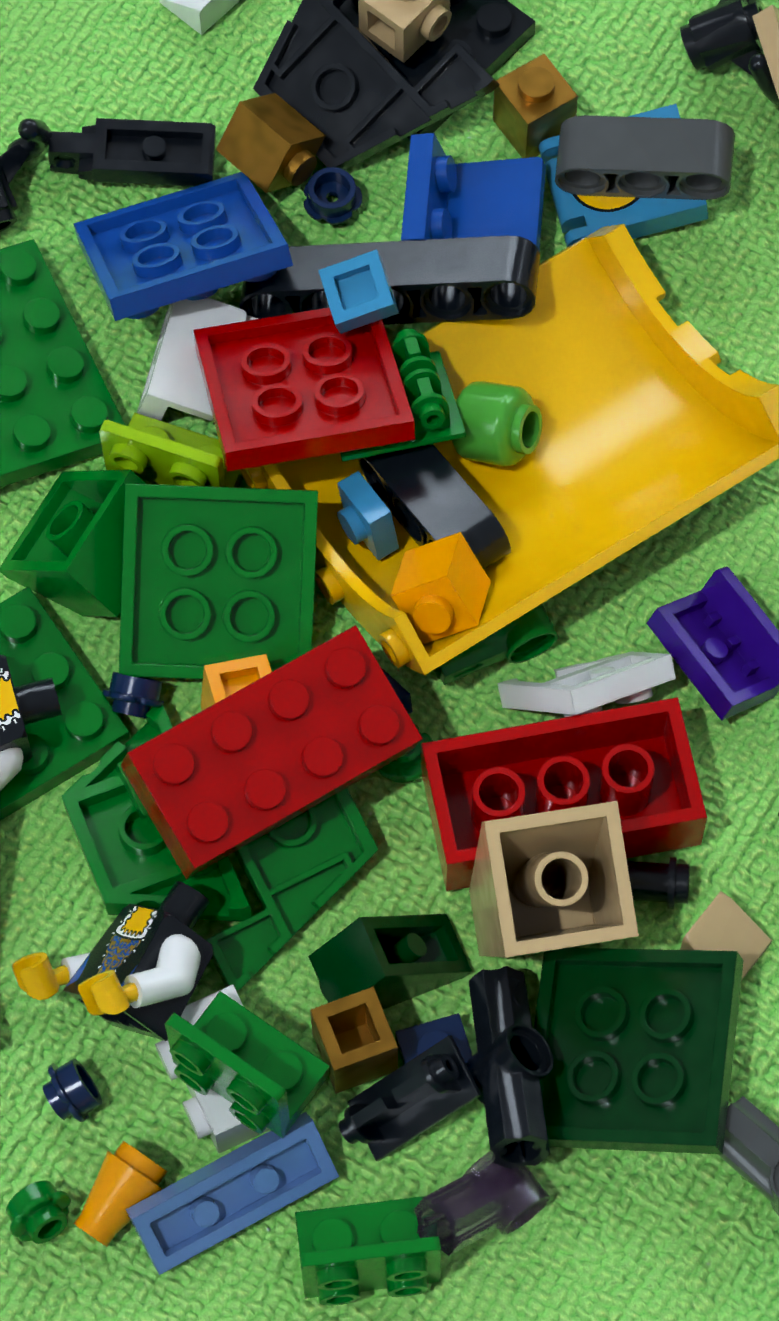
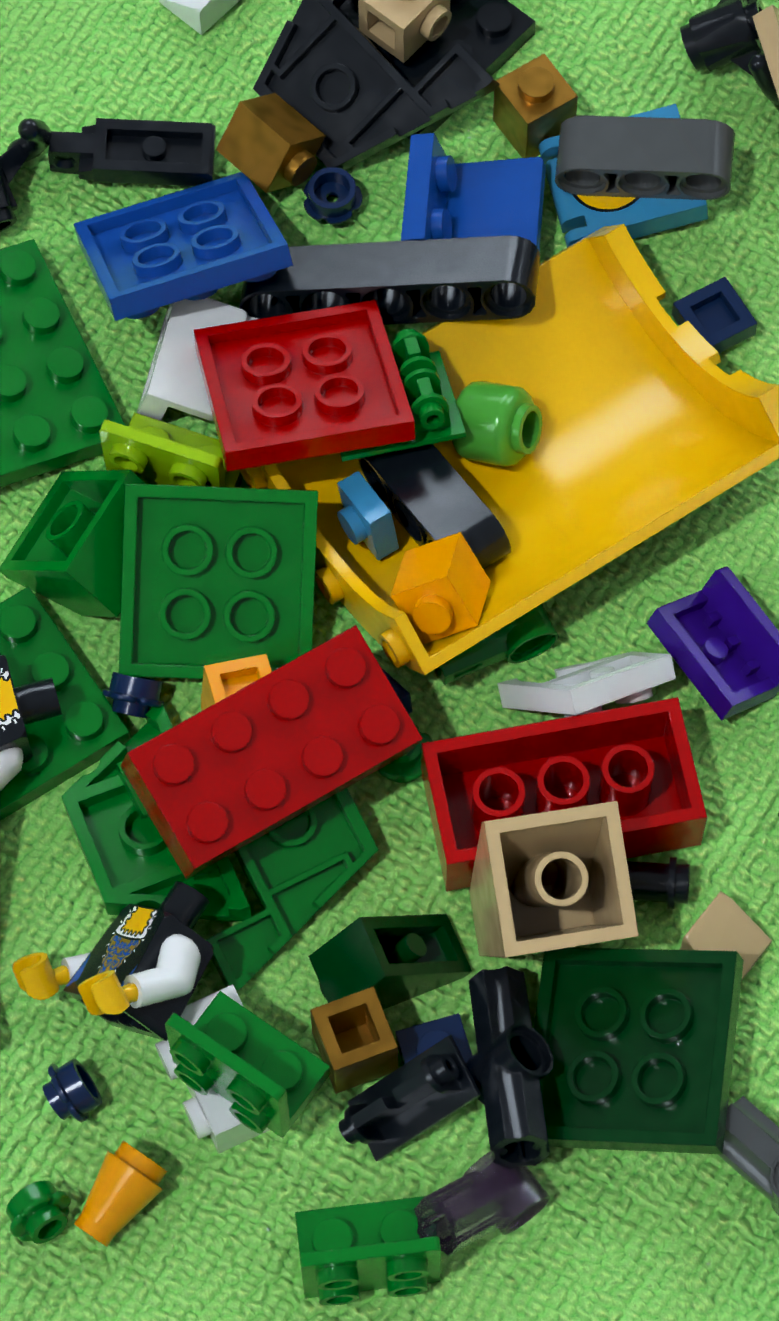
(231, 1194): medium blue plate -> none
(358, 291): dark azure plate -> none
(716, 315): none -> dark blue plate

